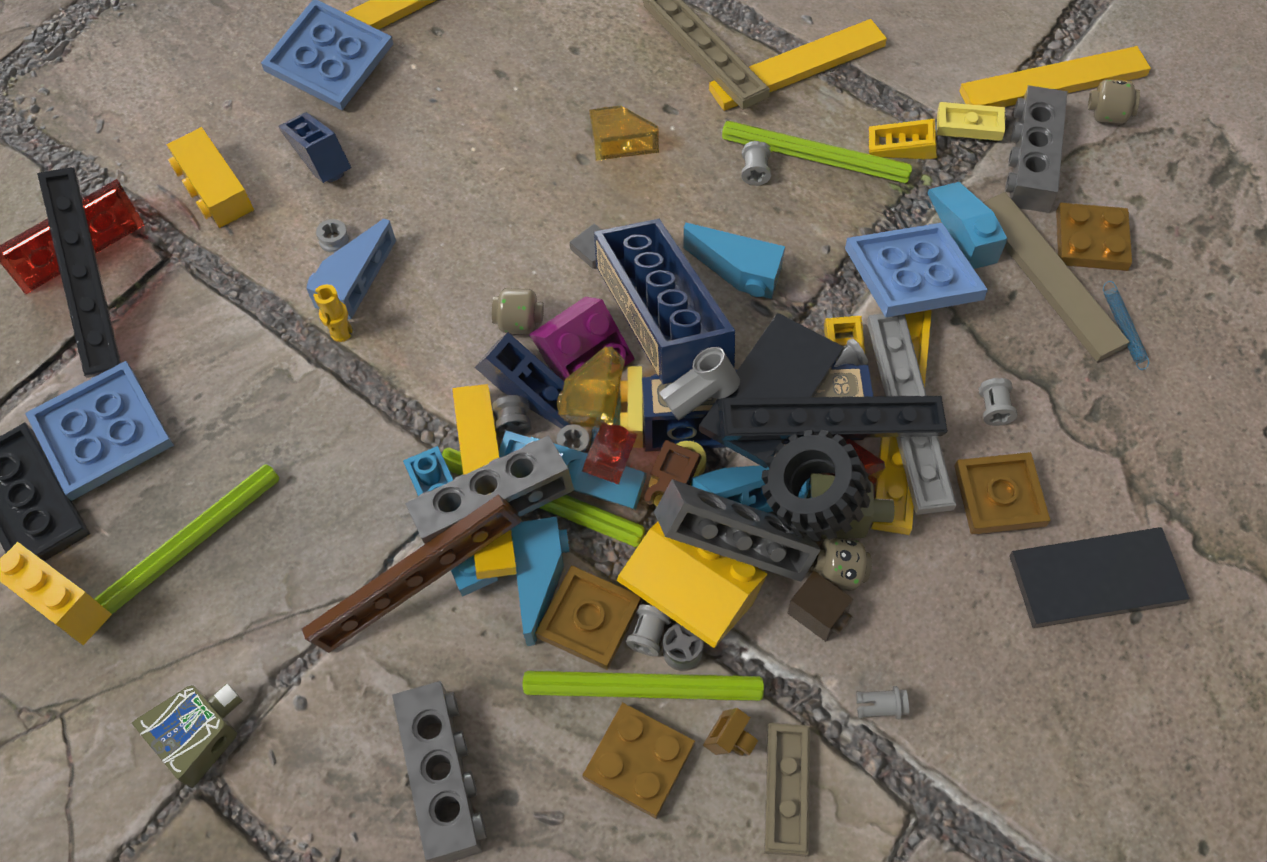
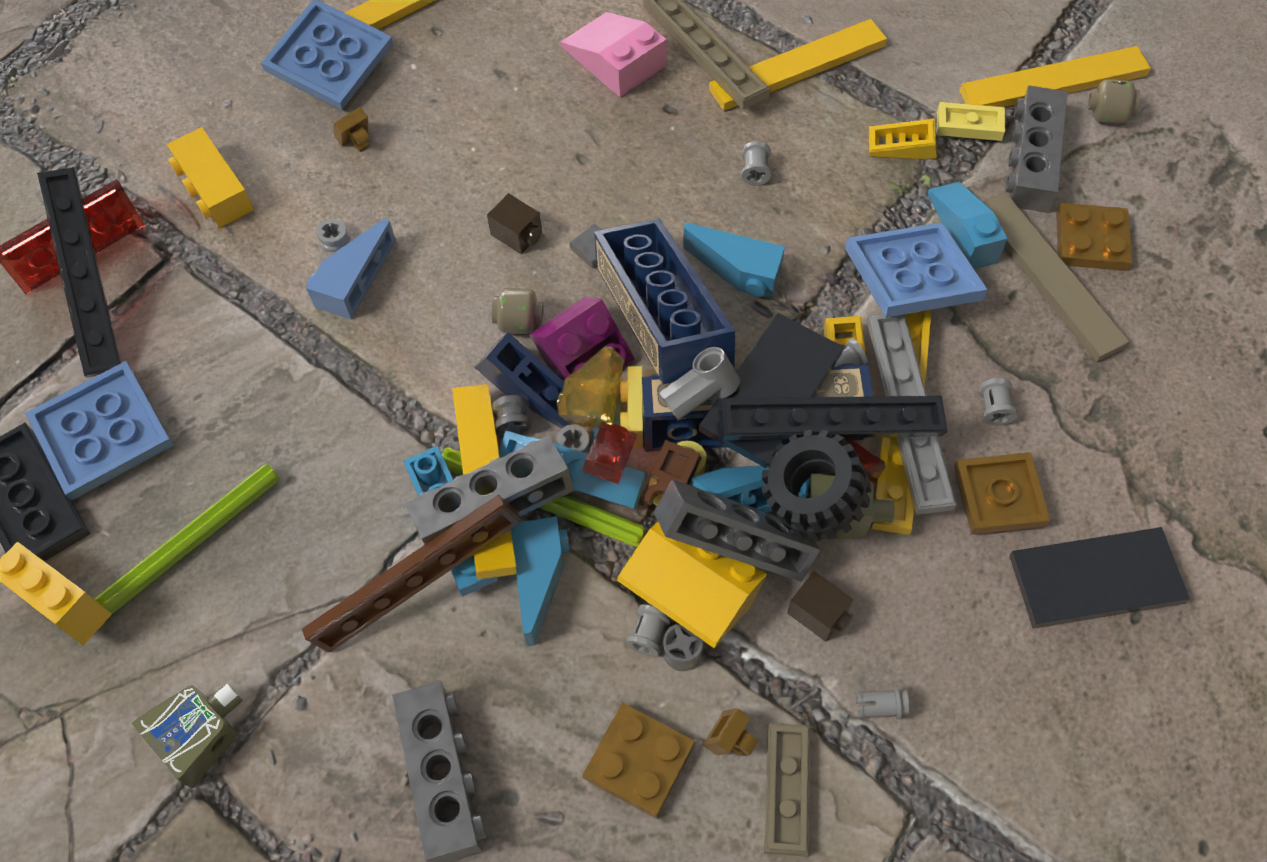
(316, 147): dark blue slope -> none
(333, 313): yellow pin -> none
(353, 129): none -> pearl gold tile
(515, 223): none -> dark brown brick
(589, 617): pearl gold plate -> none
(618, 51): none -> bright pink slope
(621, 133): clear yellow slope -> none
(643, 685): lime axle -> none
(819, 152): lime axle -> none
(843, 563): dark tan head -> none
(1118, 294): dark azure piece -> none

